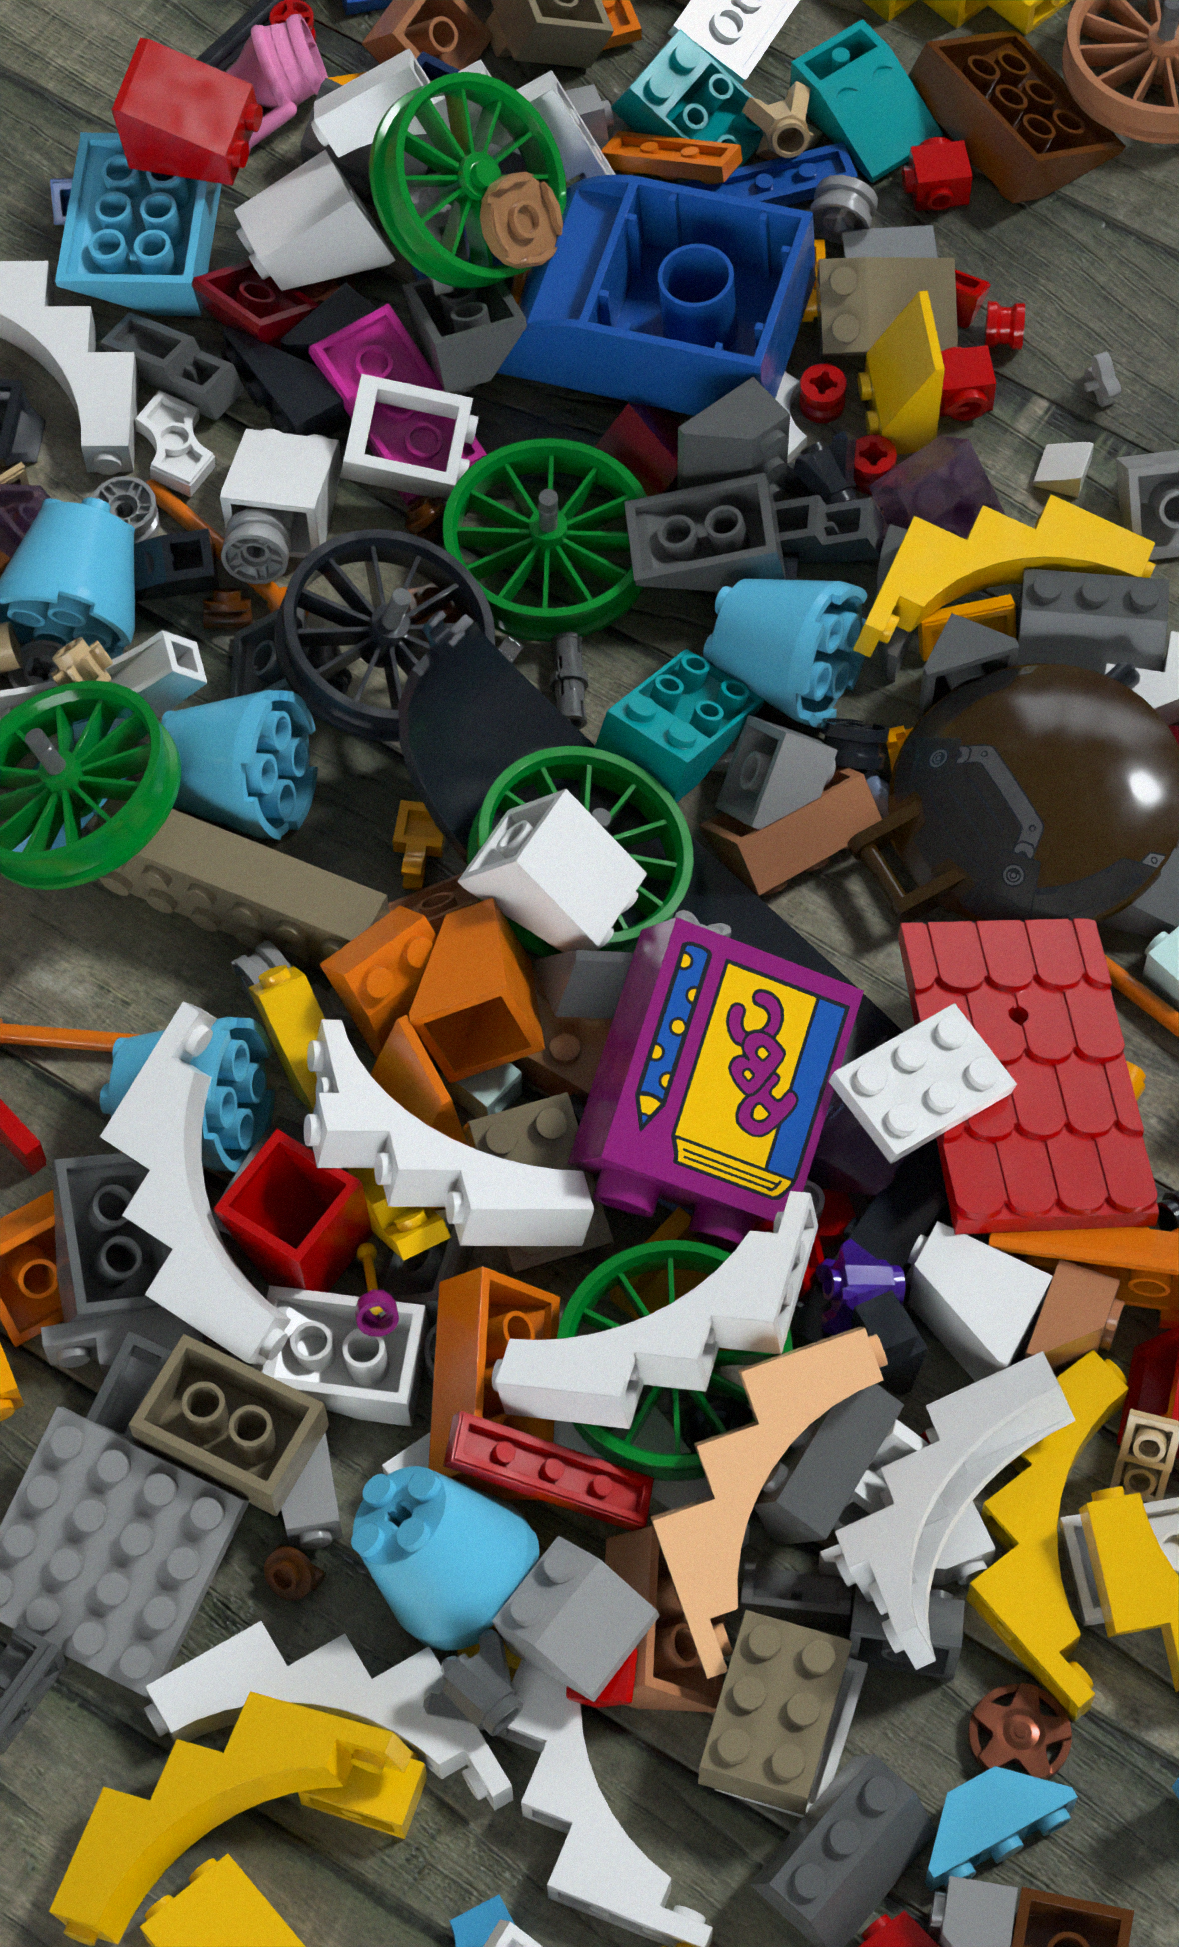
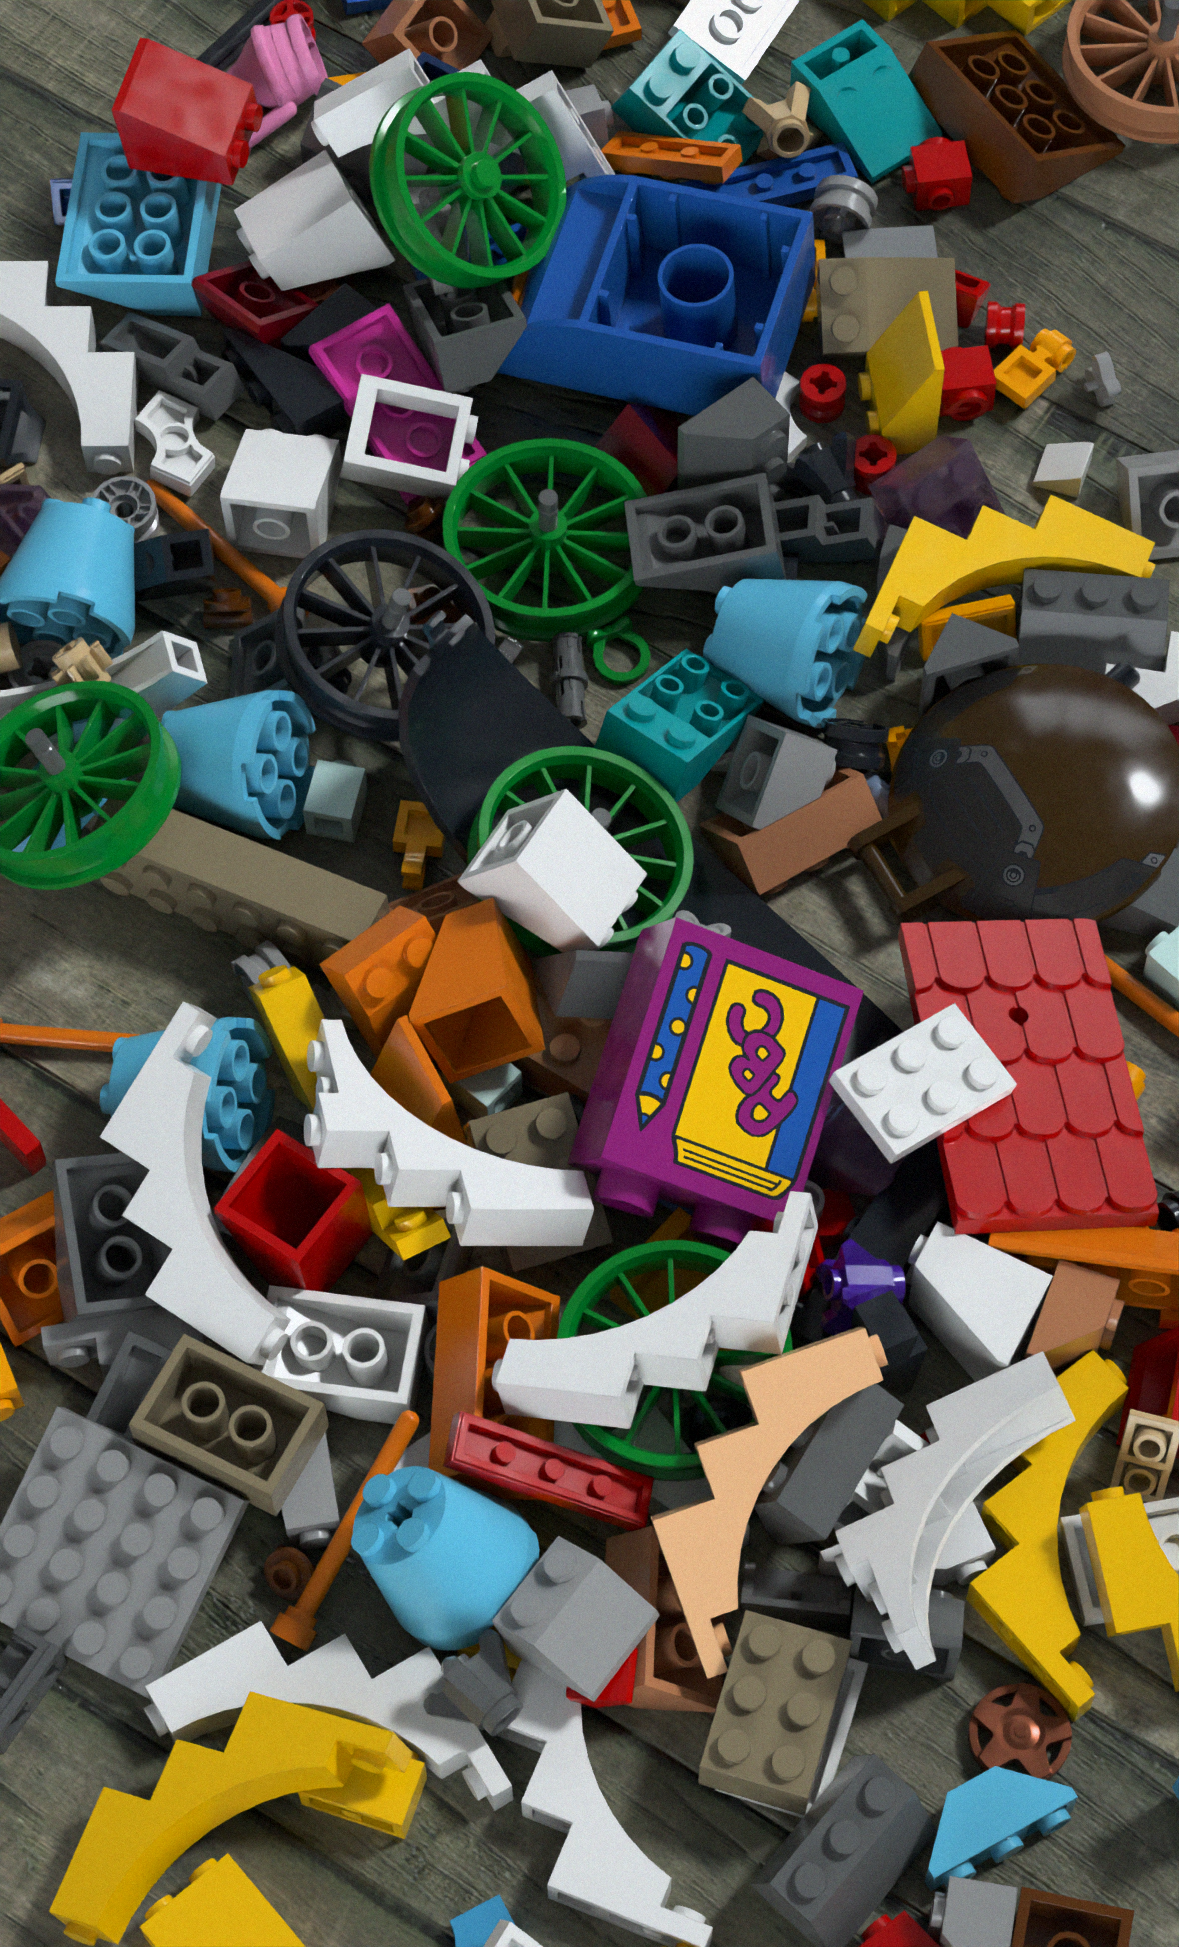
(256, 546): light grey wheel -> none
(298, 1621): none -> orange piece
(335, 800): none -> light aqua brick
(375, 1301): magenta hinge -> none
(521, 220): medium nougat tile -> none
(624, 630): none -> green piece
(1029, 373): none -> light orange plate

